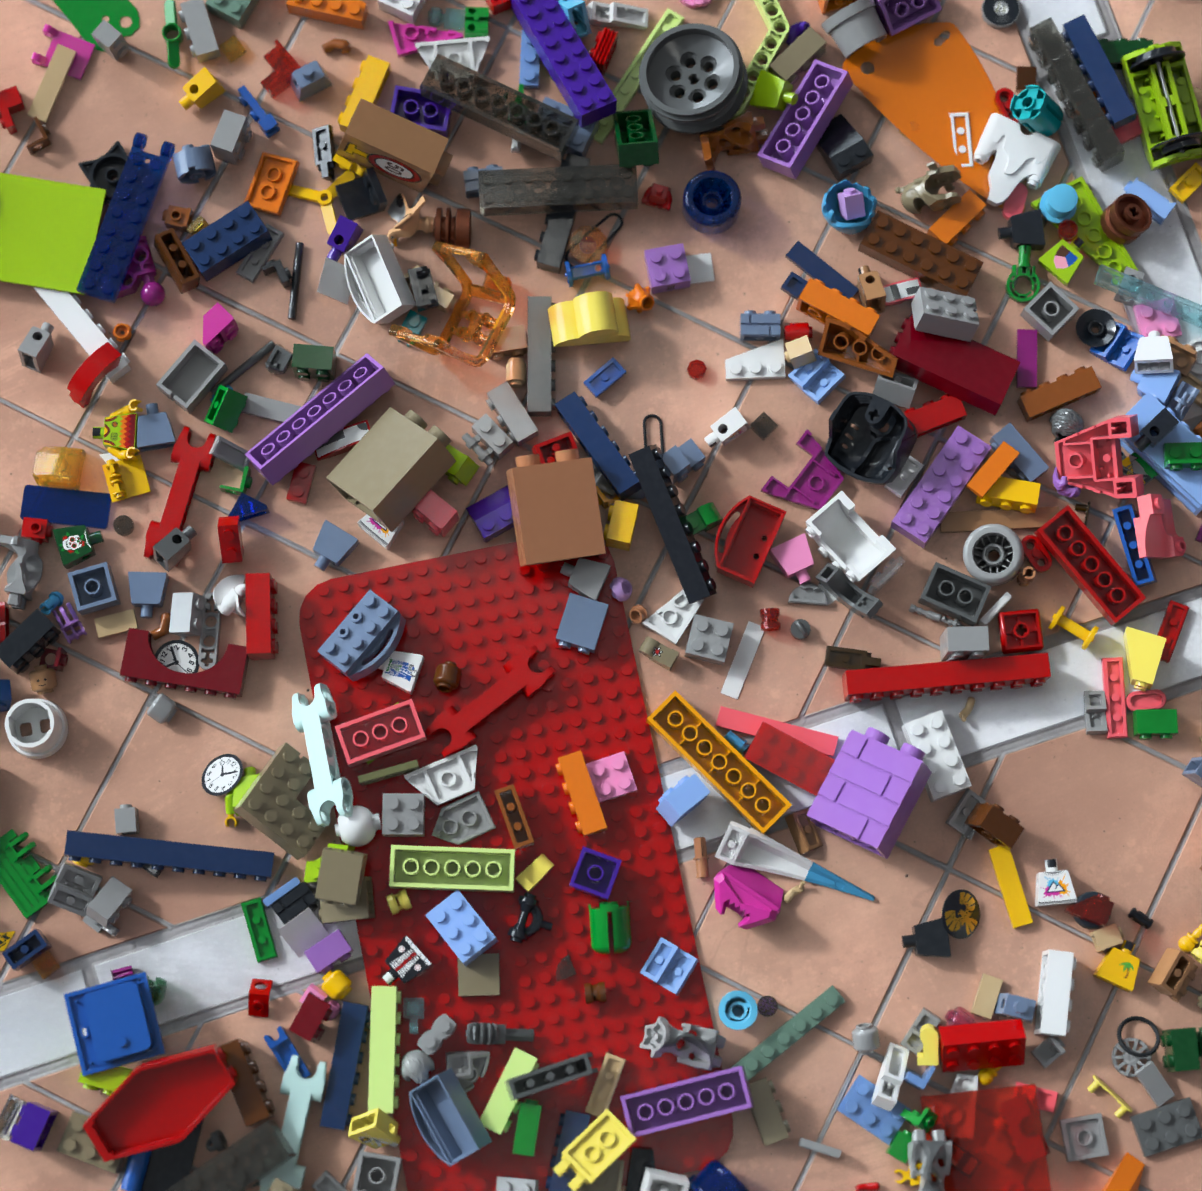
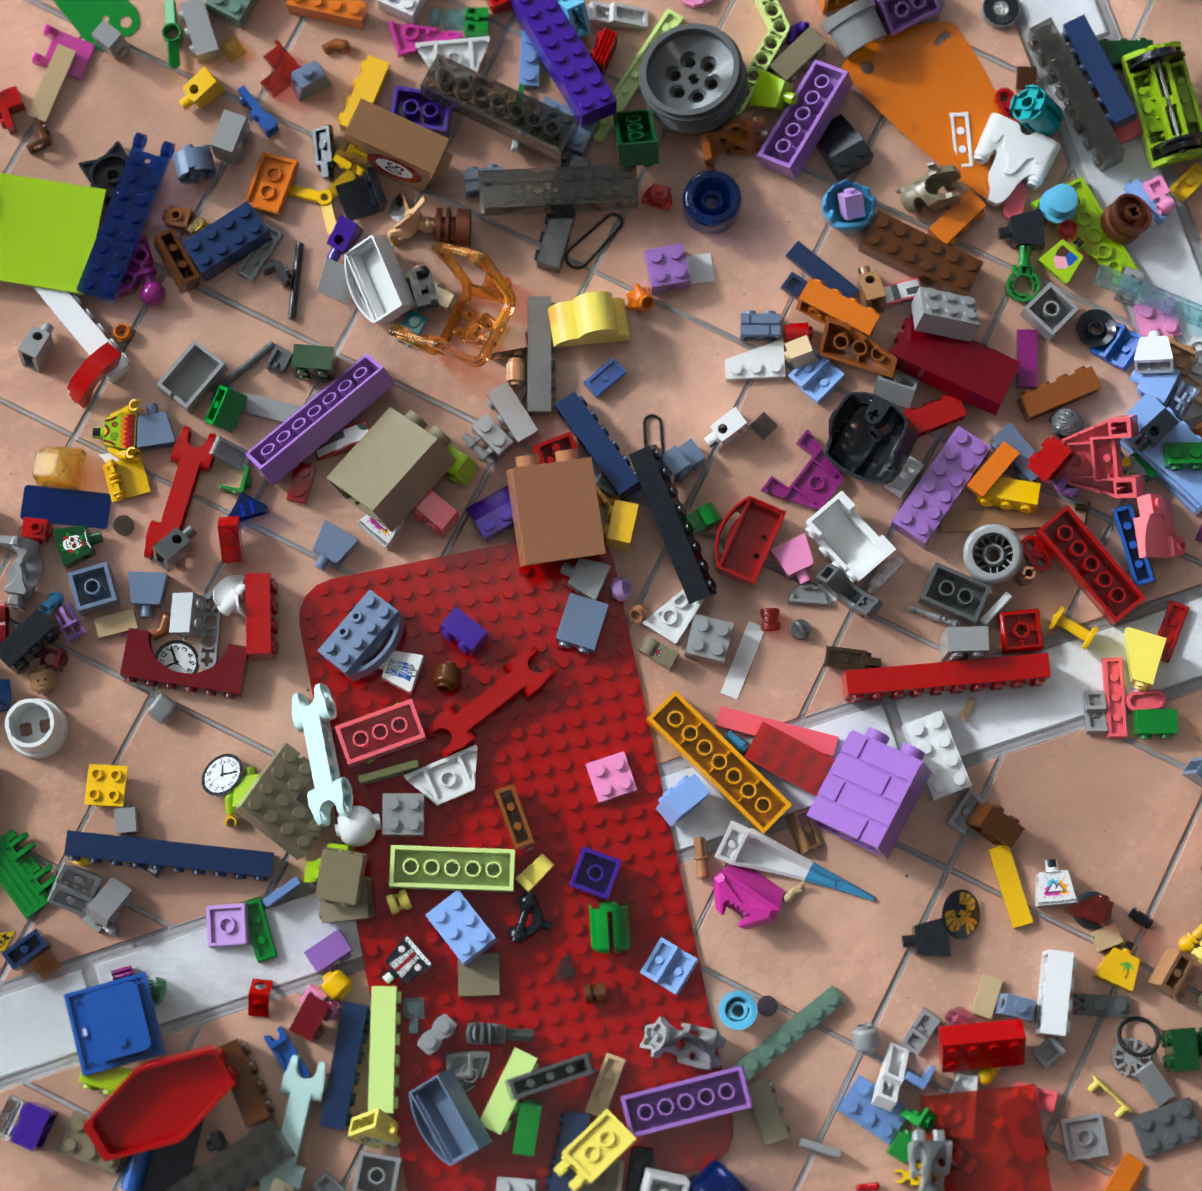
(106, 785): none -> yellow hinge
(218, 328): dark pink slope -> none
(227, 925): none -> lavender tile
(295, 902): black brick -> none
(303, 932): white sticker -> none
(416, 1066): light grey hair -> none
(463, 820): light grey tile -> none
(464, 632): none -> dark purple brick
(582, 794): orange brick -> none
(586, 270): blue hose -> none
(587, 244): clear orange tile -> none
(696, 369): clear red tile -> none
(929, 1038): light yellow leg -> none
(1051, 458): none -> red brick
(1102, 1005): none -> dark grey hinge
(1157, 190): none -> bright pink plate

